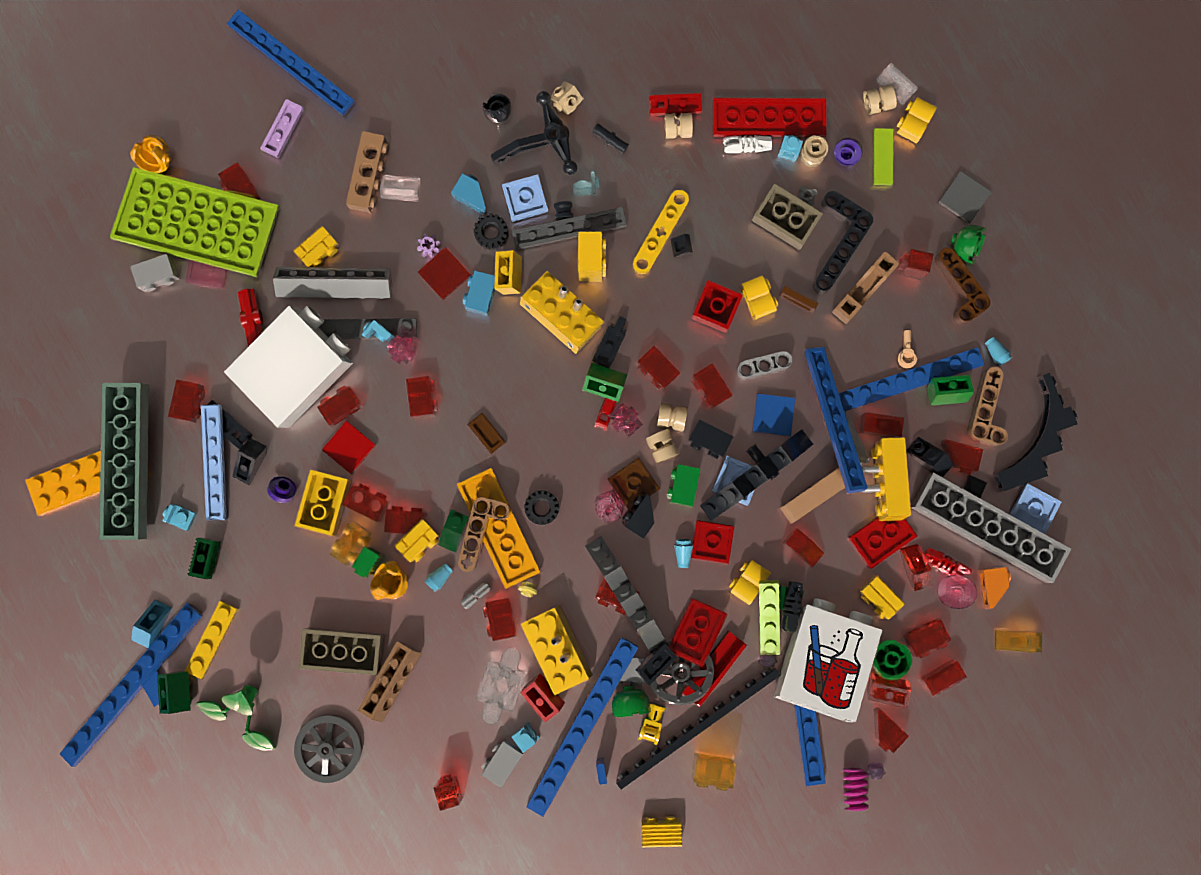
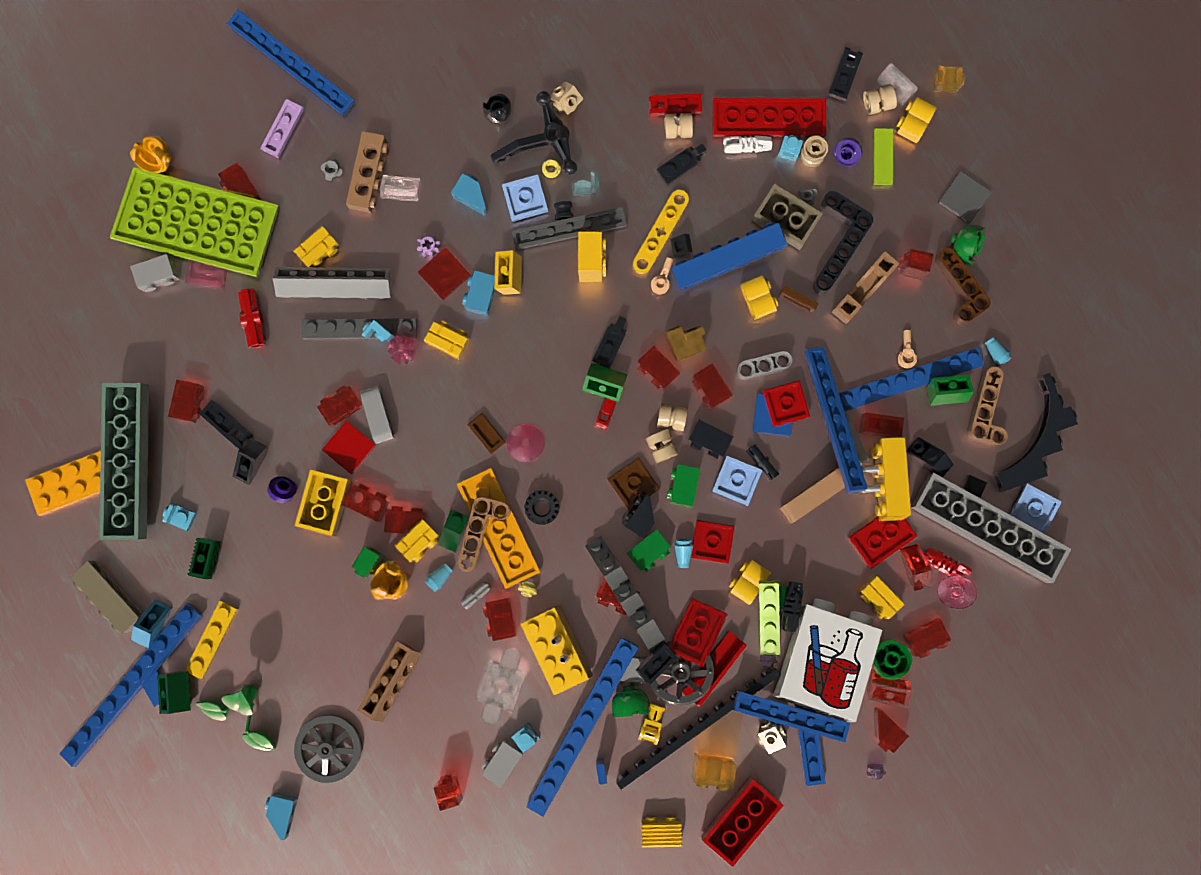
(106, 596): none -> dark tan brick
(213, 462): light blue tile -> none
(280, 813): none -> dark azure slope
(290, 365): white brick -> none
(329, 175): none -> light grey plate
(341, 651): dark tan brick -> none
(350, 543): clear yellow brick -> none
(377, 414): none -> light grey beam
(420, 397): clear red brick -> none
(446, 339): none -> yellow brick
(491, 220): black tyre -> none
(532, 450): none -> clear pink dish
(541, 698): red brick -> none
(548, 163): none -> light yellow plate
(561, 312): yellow piece -> none
(609, 506): clear pink brick -> none
(610, 138): black pin -> none
(625, 420): clear pink brick -> none
(649, 550): none -> green brick
(660, 283): none -> light nougat plate
(681, 164): none -> black hinge
(685, 343): none -> pearl gold plate
(717, 306): red brick -> none
(730, 256): none -> blue brick
(741, 821): none -> red brick
(756, 475): black arch -> none
(772, 736): none -> tan brick
(786, 403): none -> red tile
(791, 716): none -> blue plate
(803, 547): clear red slope -> none
(845, 74): none -> black plate
(856, 789): dark pink piece -> none
(943, 677): clear red brick -> none
(949, 79): none -> clear yellow brick
(963, 456): clear red slope -> none
(993, 584): orange slope -> none
(1018, 641): clear yellow slope -> none

